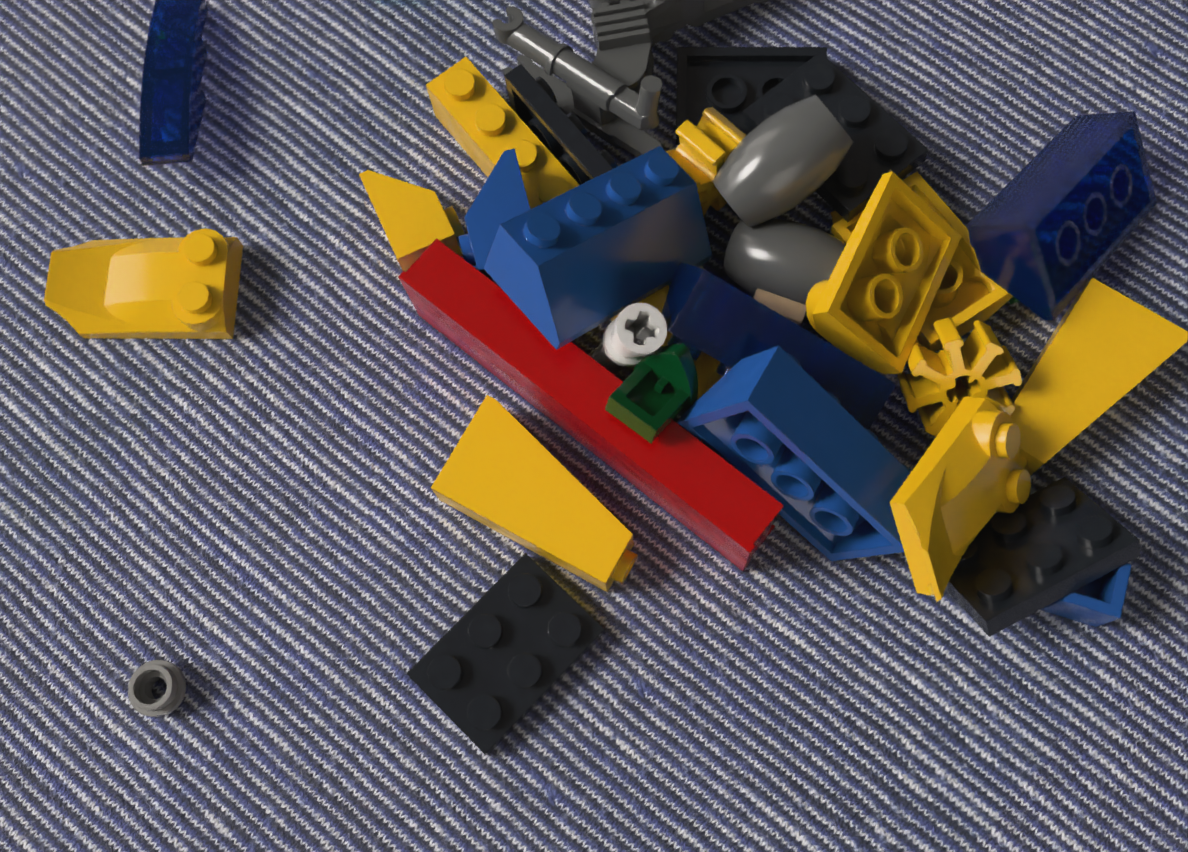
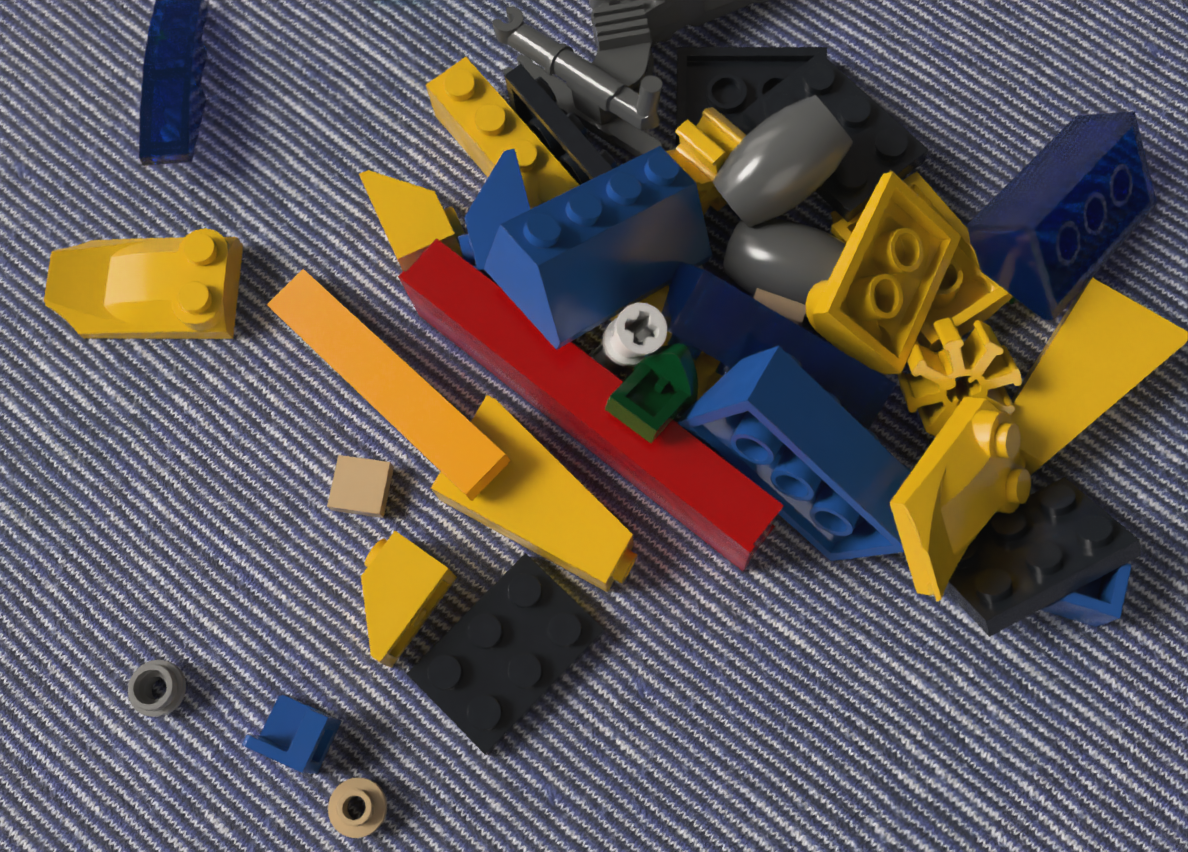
(295, 735): none -> blue panel
(360, 486): none -> tan tile
(374, 813): none -> tan plate
(390, 385): none -> light orange tile
(400, 594): none -> yellow slope

